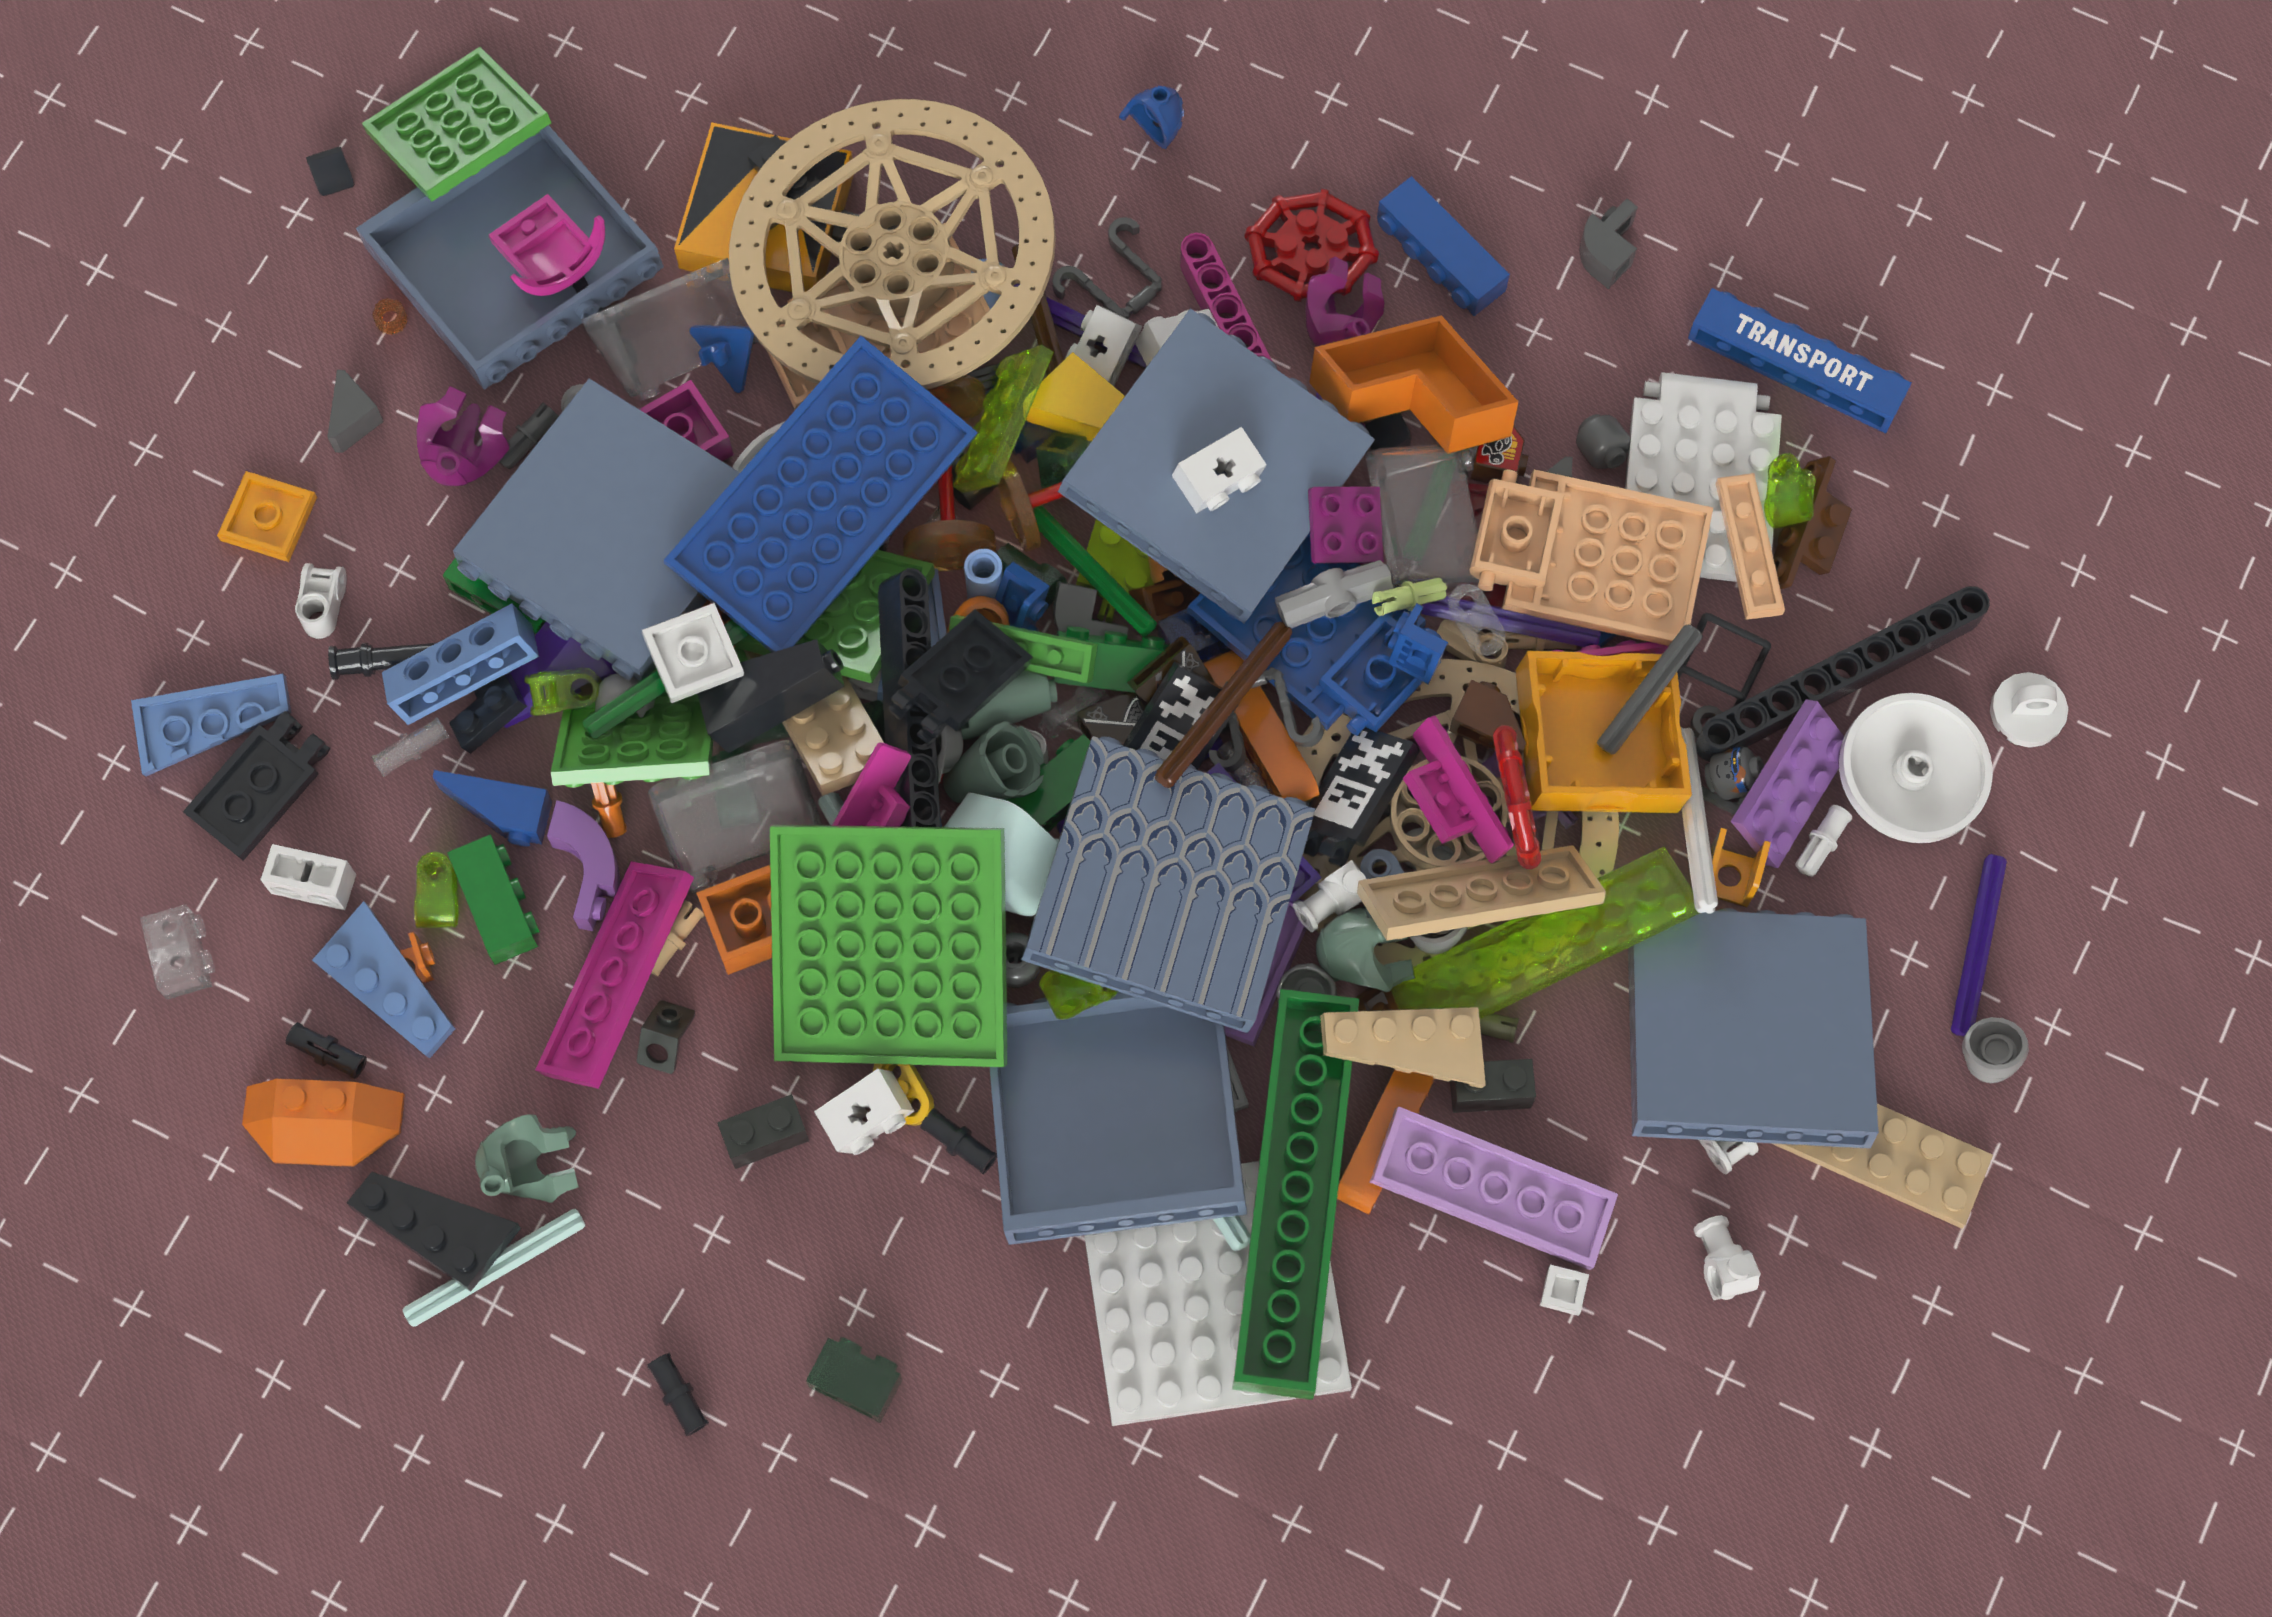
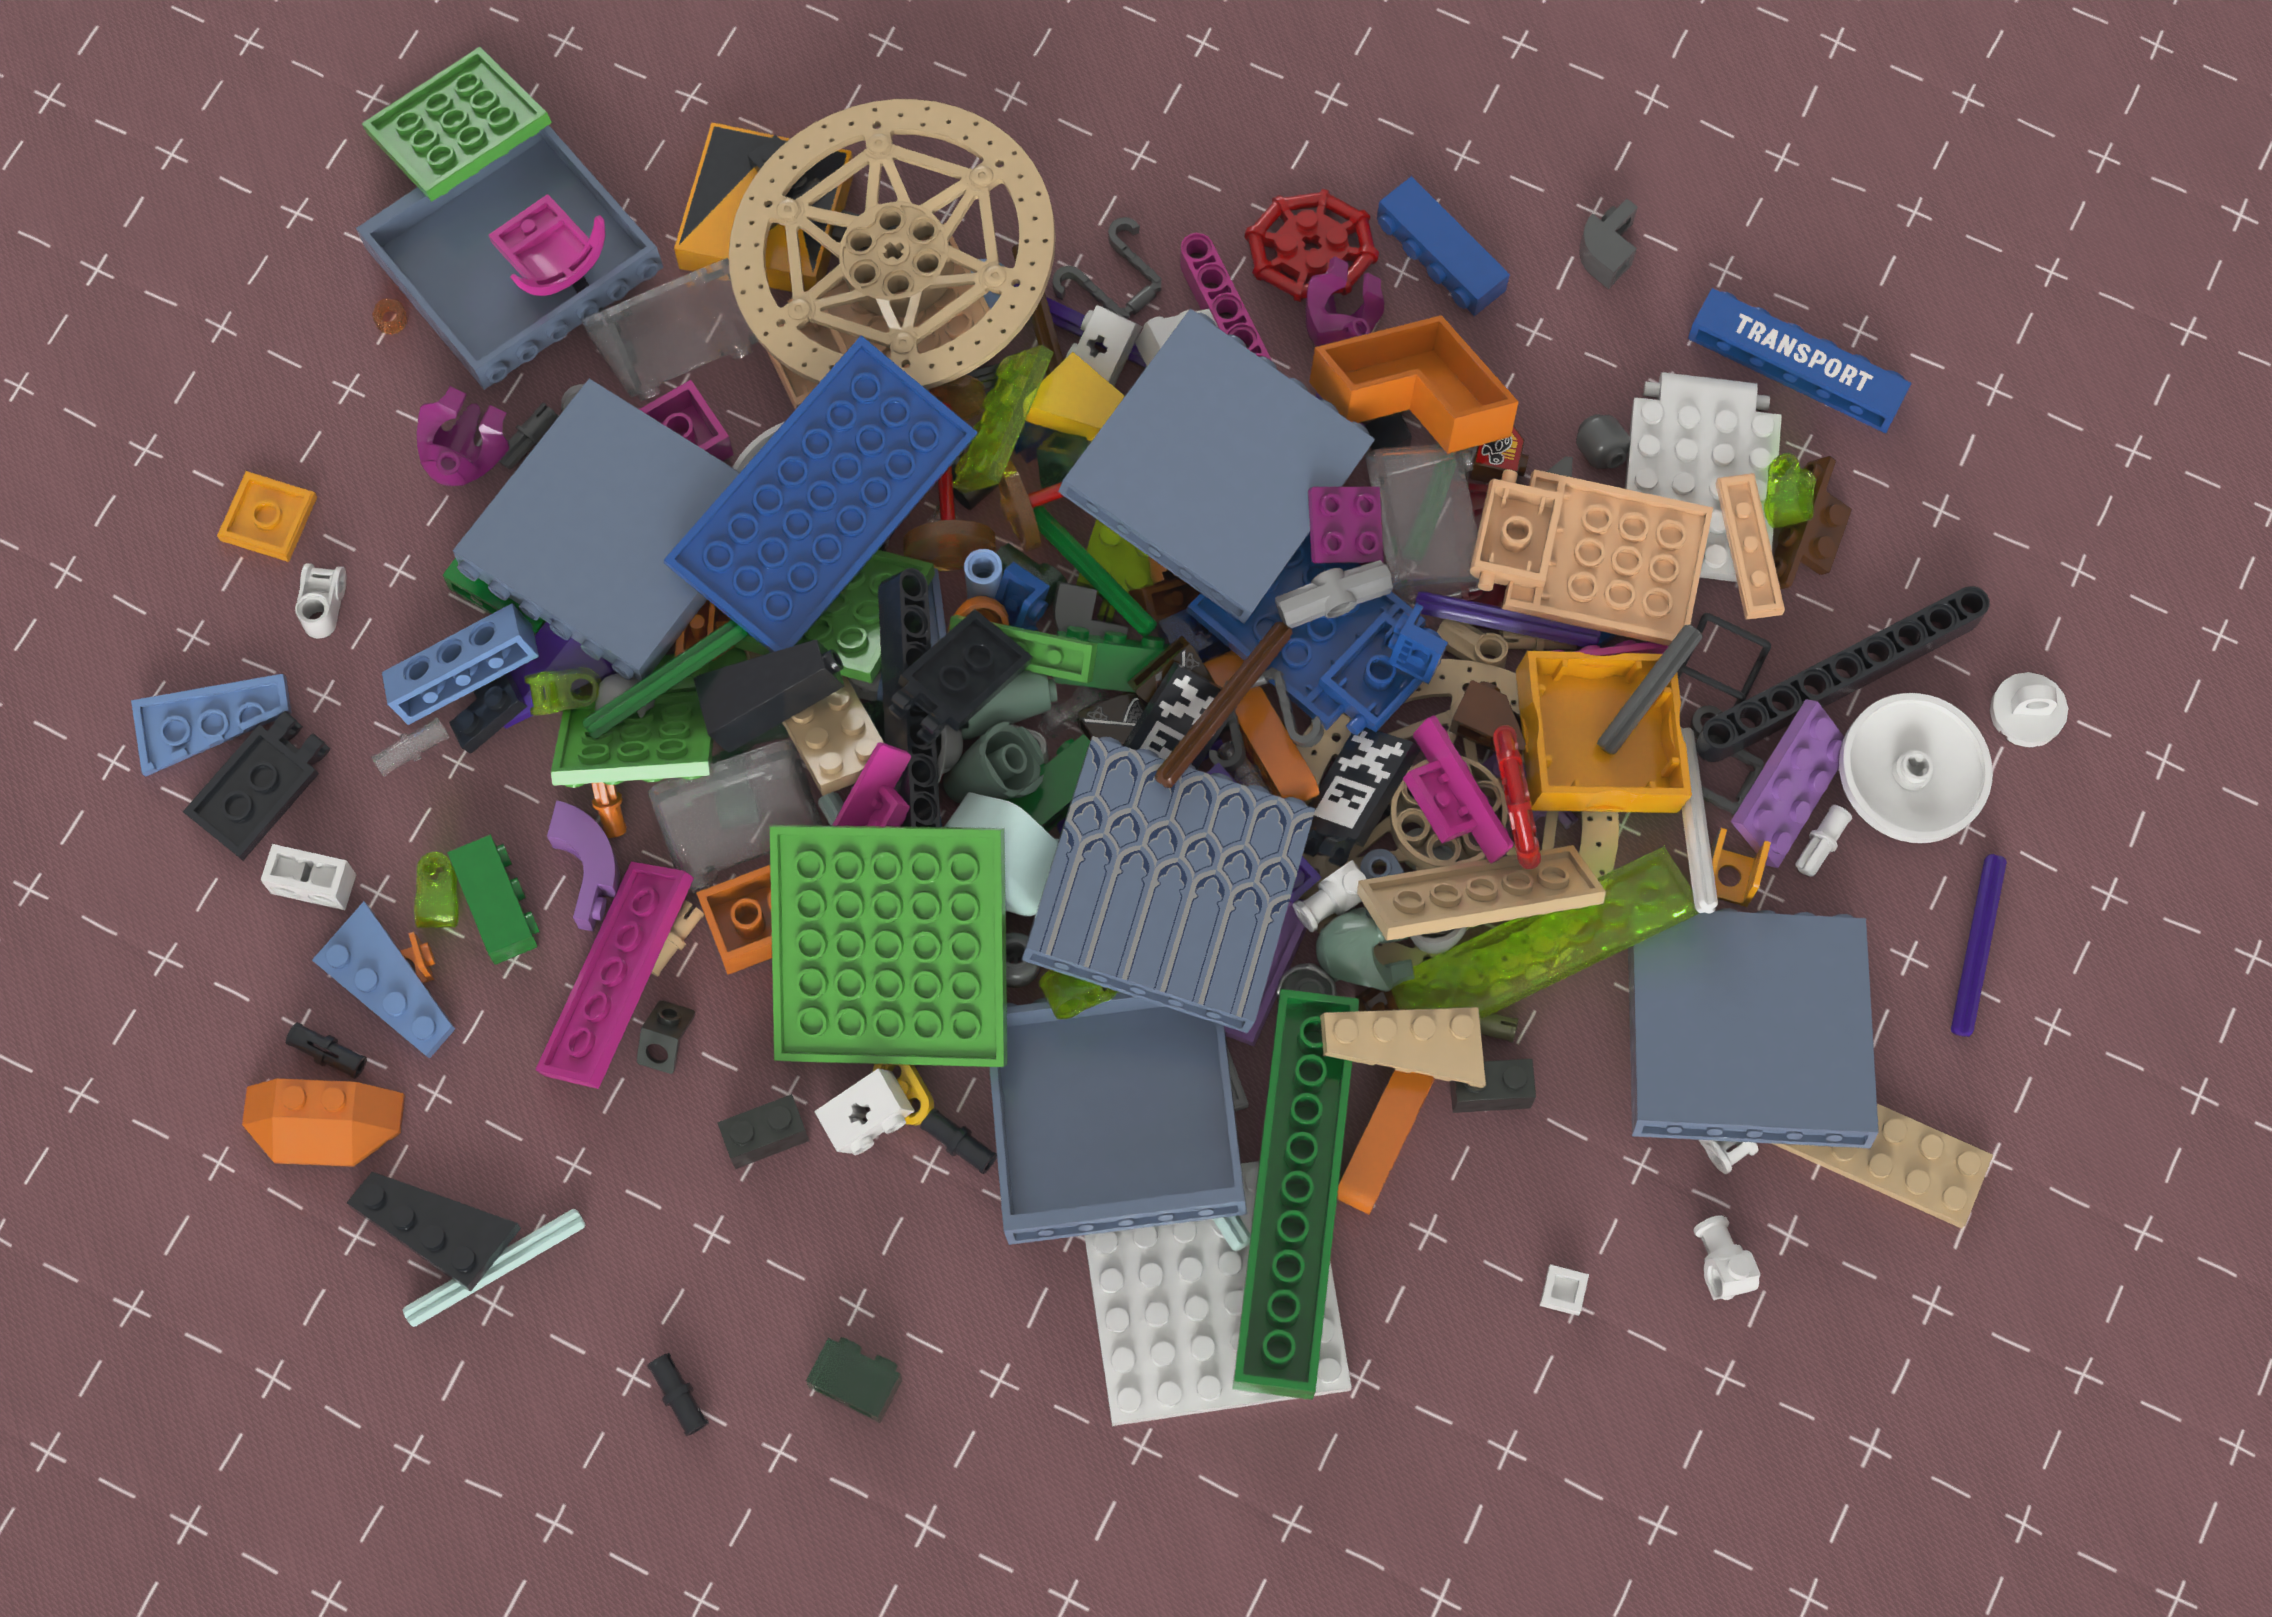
(177, 951): clear brick -> none
(330, 171): black slope -> none
(351, 414): dark grey slope -> none
(367, 659): black pin -> none
(507, 808): blue slope -> none
(509, 1160): sand green piece -> none
(692, 652): white plate -> none
(728, 350): blue piece -> none
(1157, 105): blue helmet -> none
(1230, 454): white brick -> none
(1408, 595): yellowish green axle -> none
(1476, 619): clear plate -> none
(1494, 1188): lavender plate -> none
(1733, 772): dark grey head -> none
(1994, 1049): light grey hat -> none

